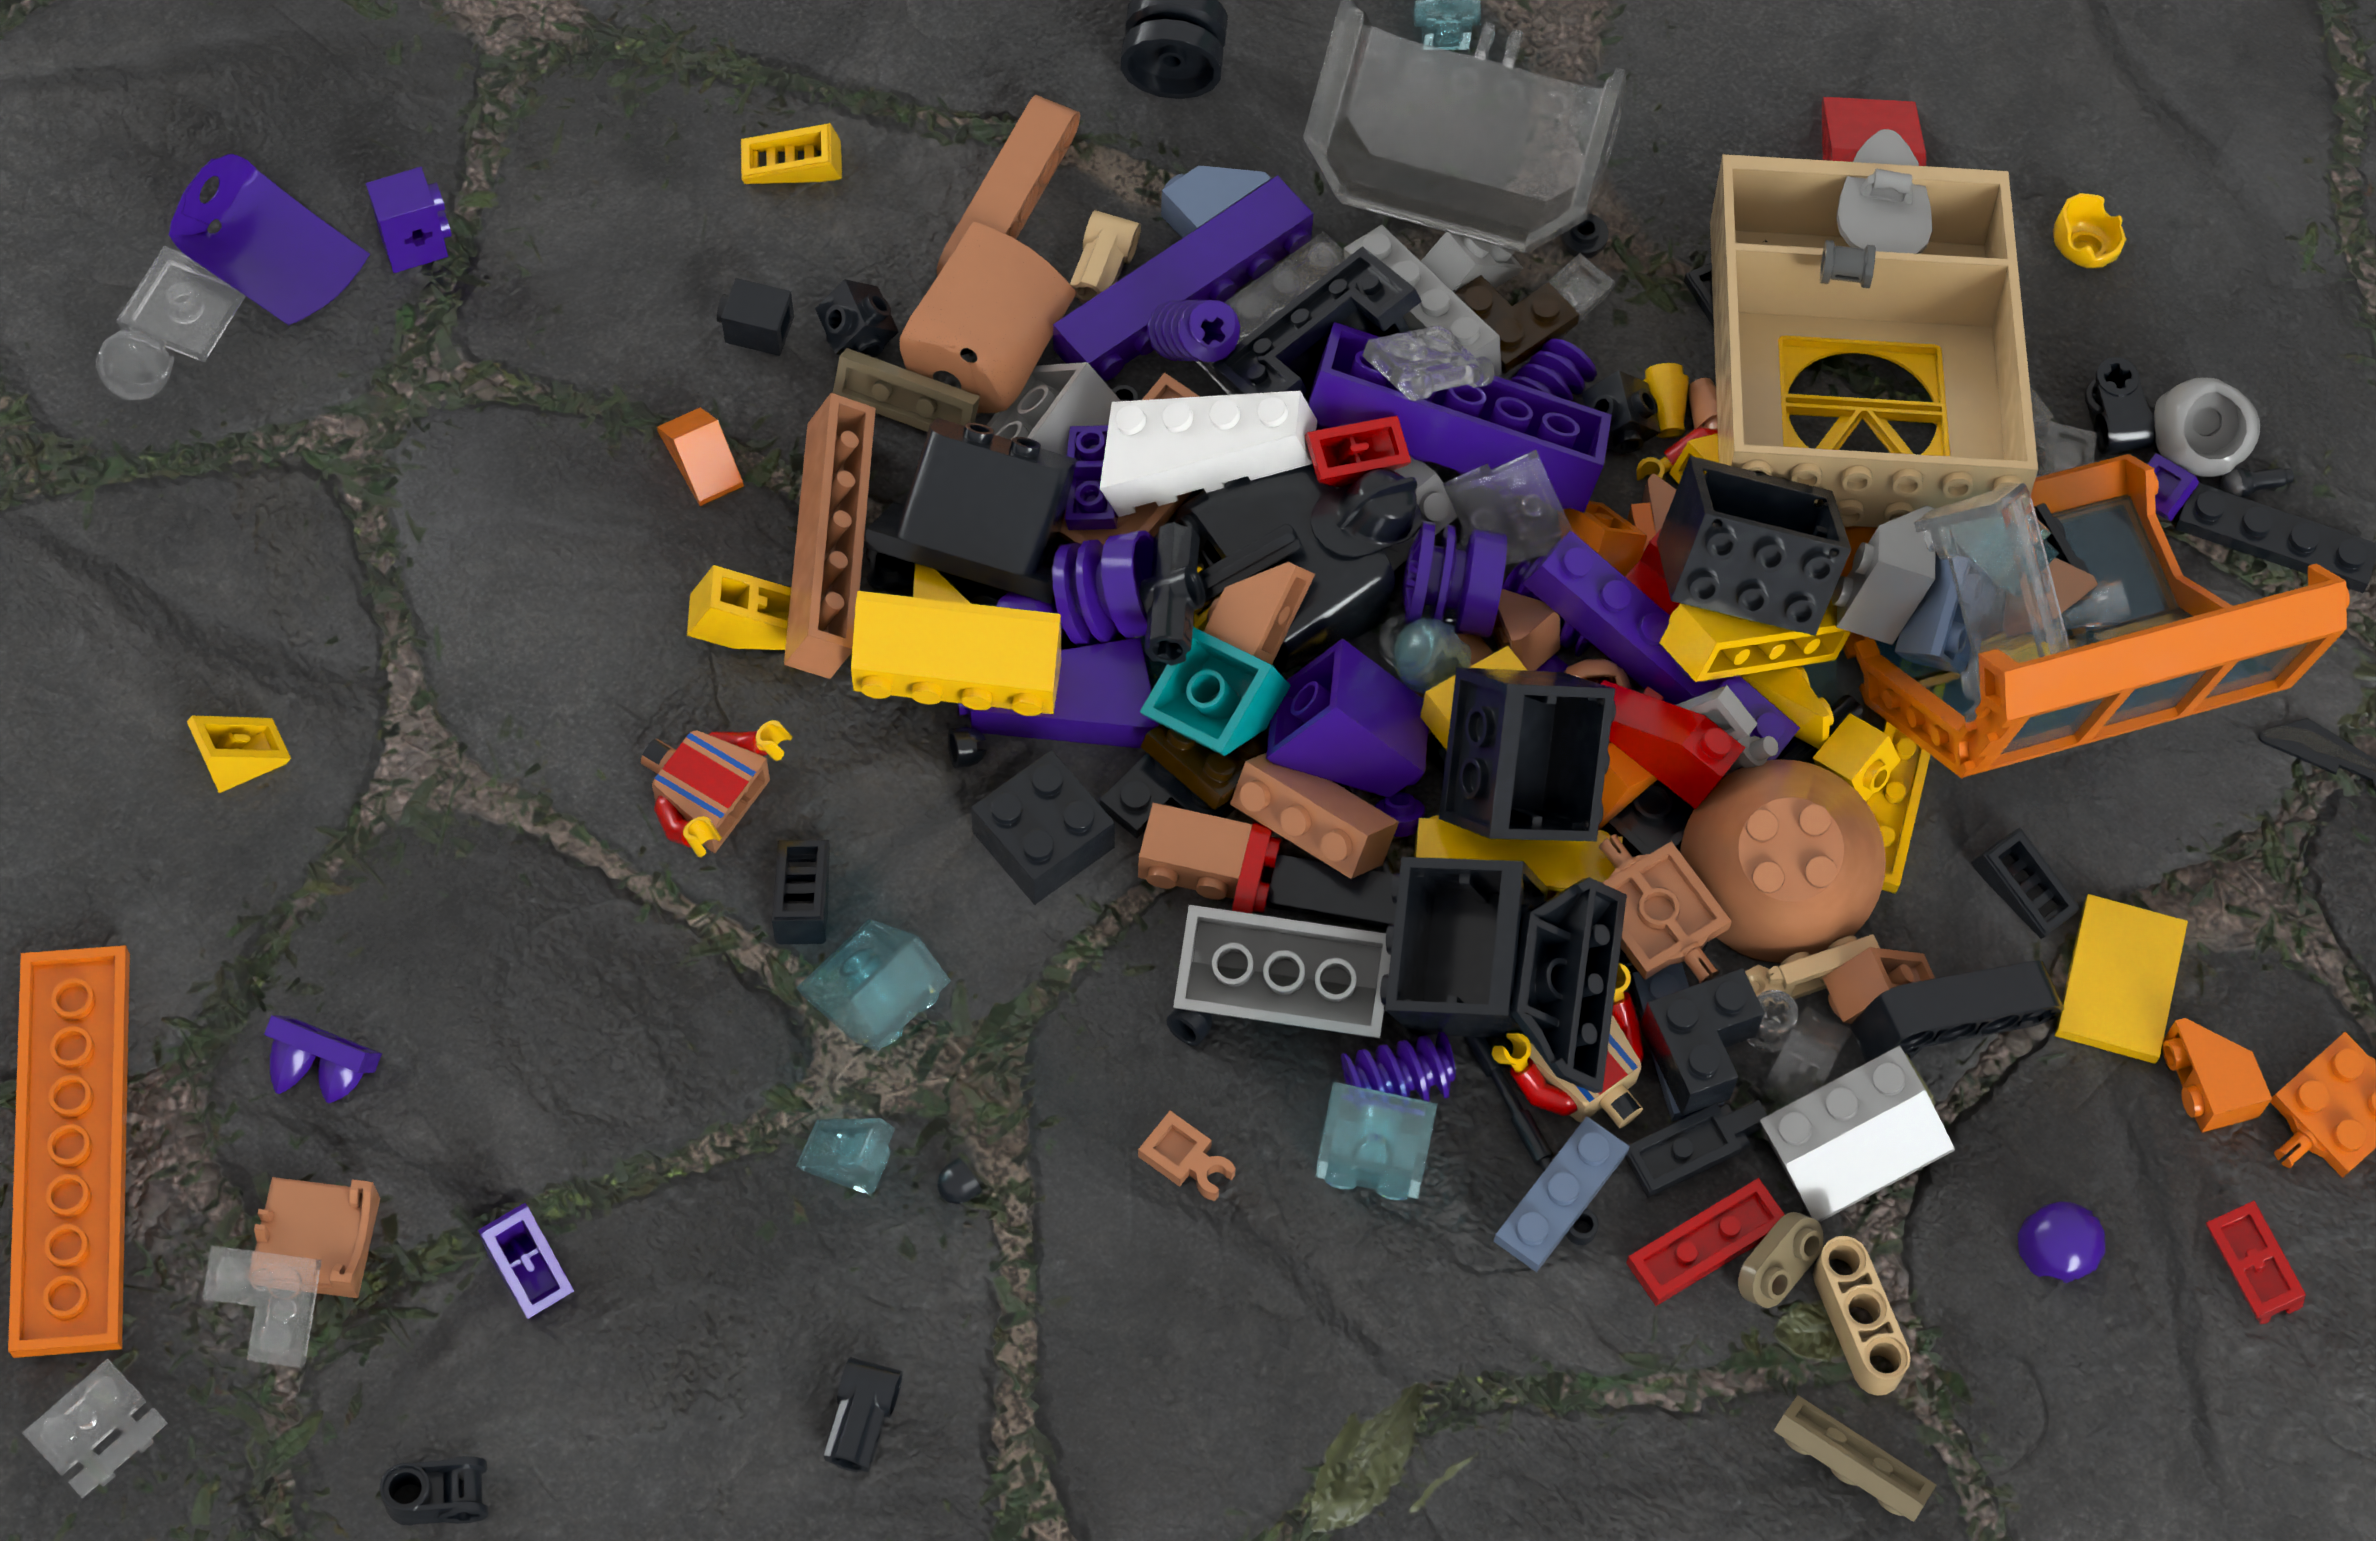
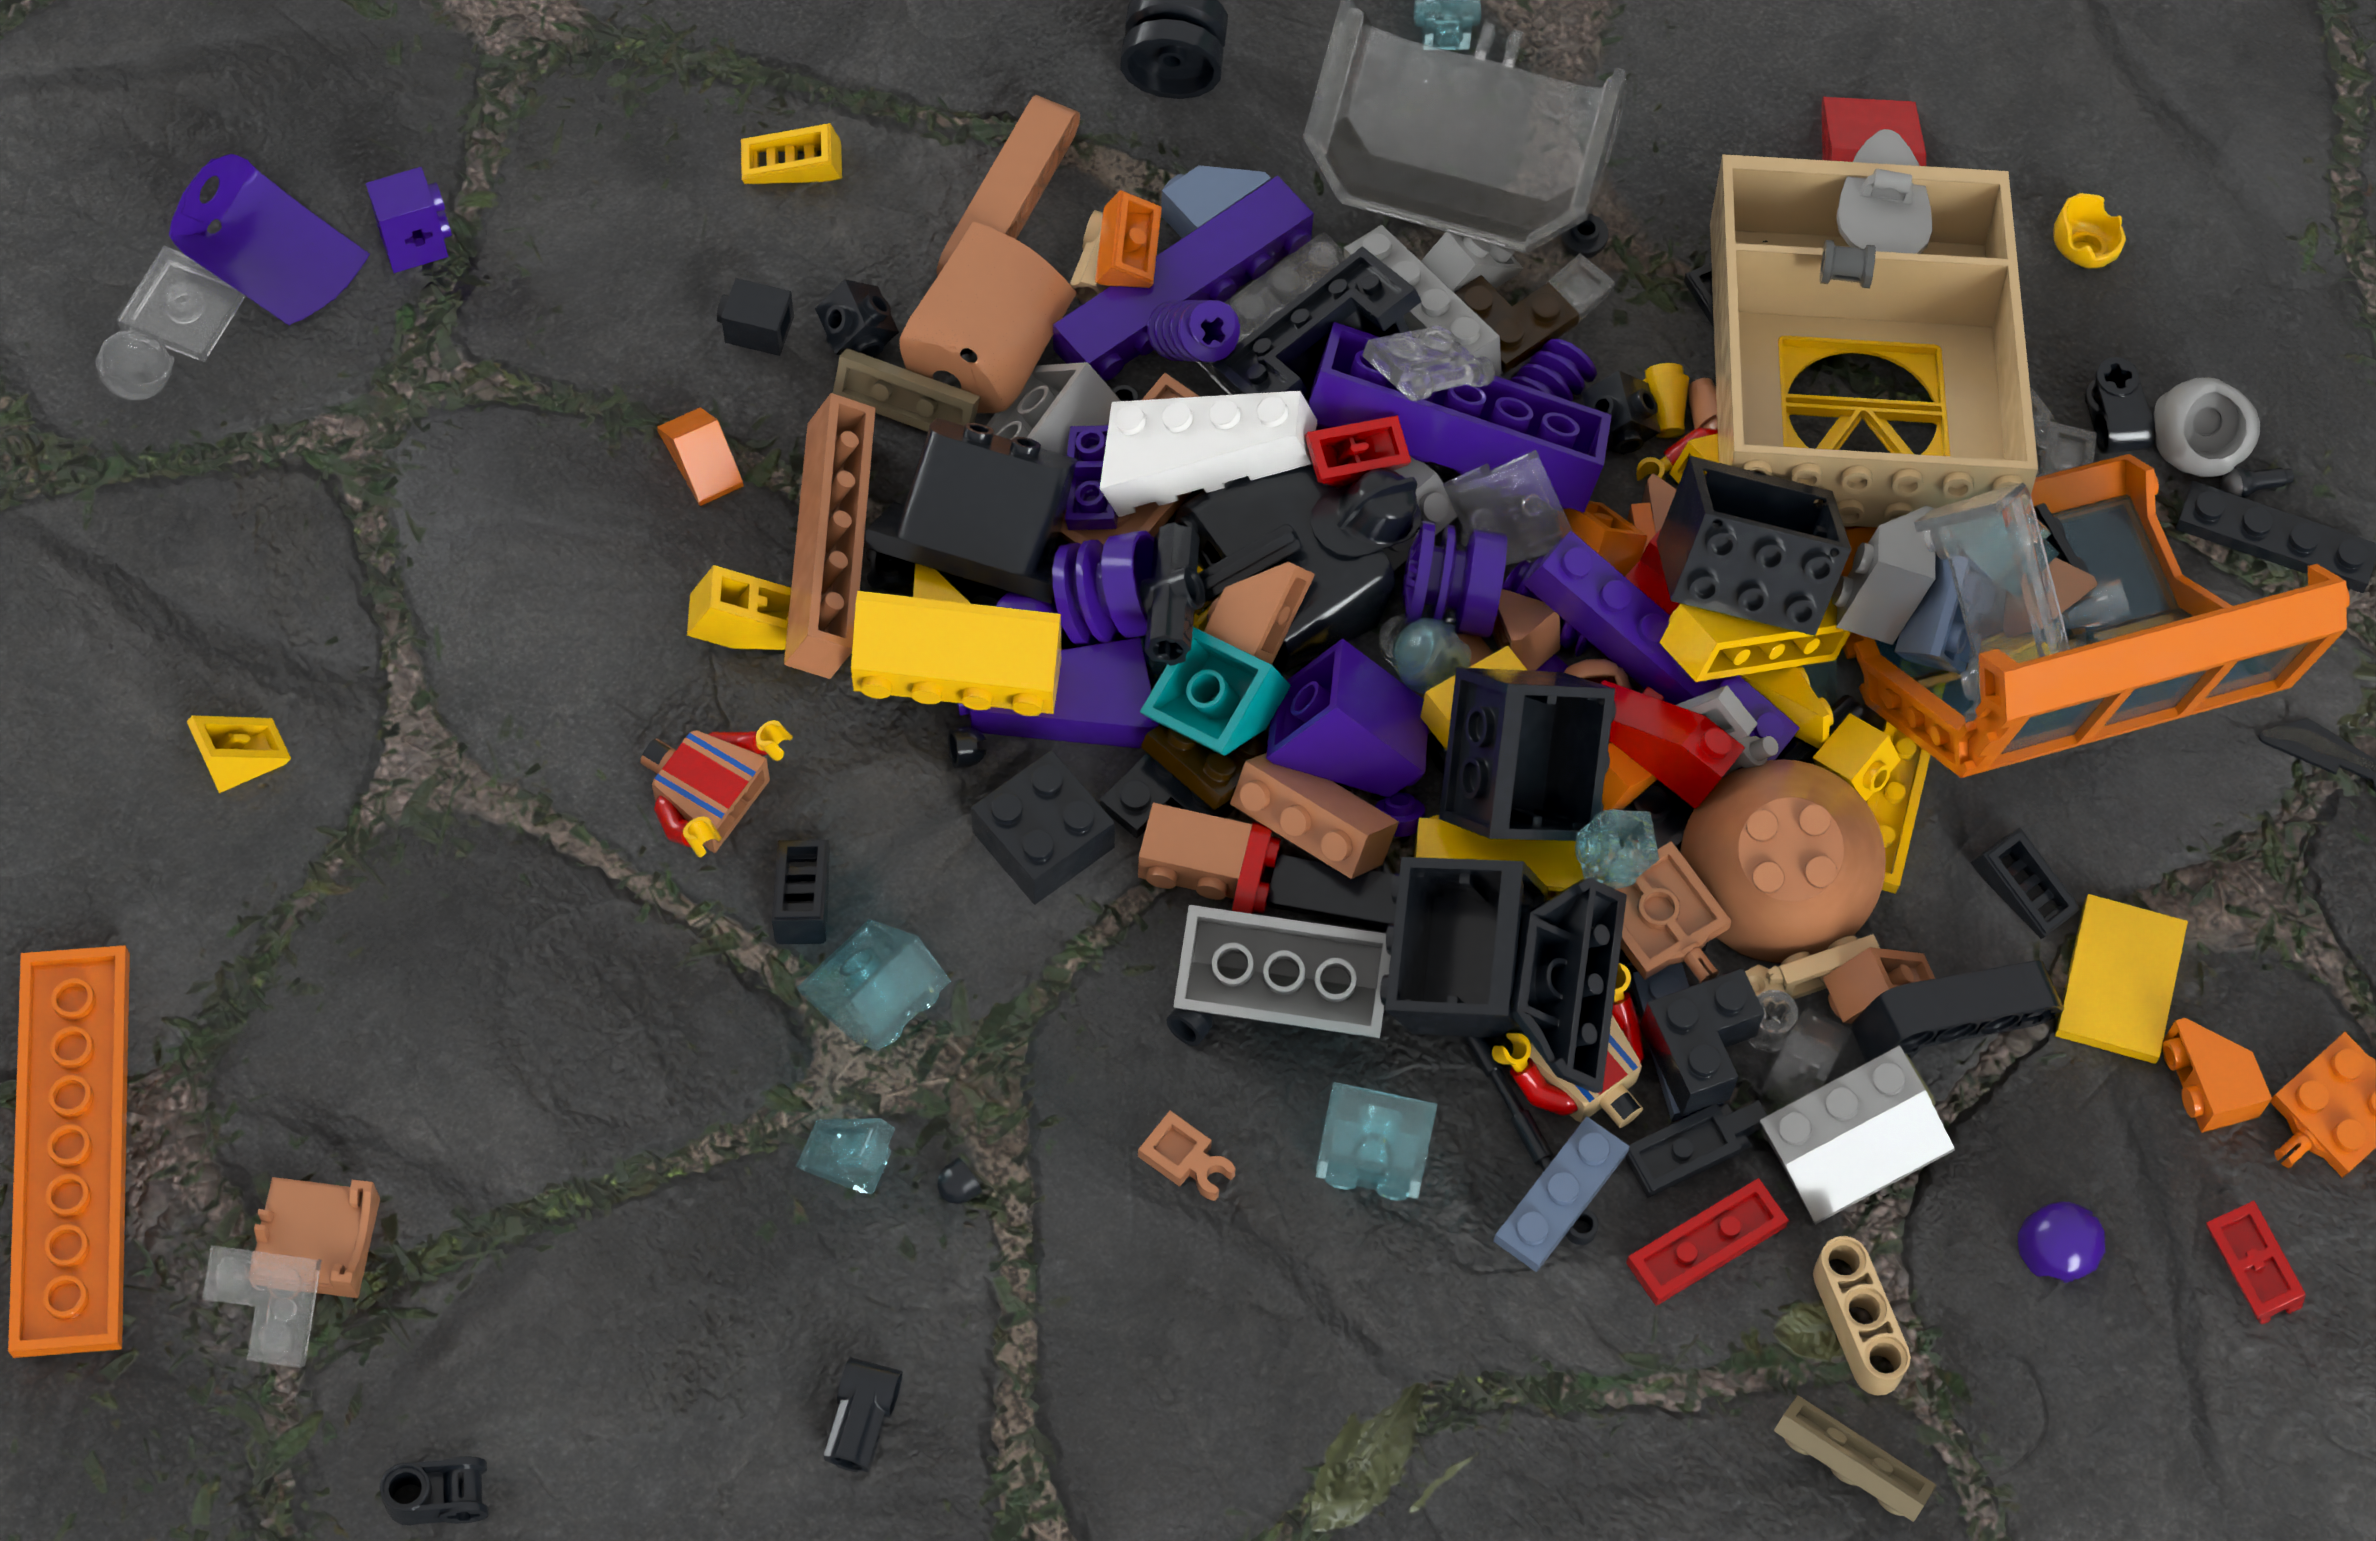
(85, 1419): clear plate -> none
(297, 1046): dark purple tile -> none
(525, 1260): slope -> none
(1128, 242): none -> orange slope
(1406, 1069): dark purple piece -> none
(1617, 847): none -> clear light blue brick
(1780, 1259): dark tan plate -> none
(2174, 486): dark purple plate -> none

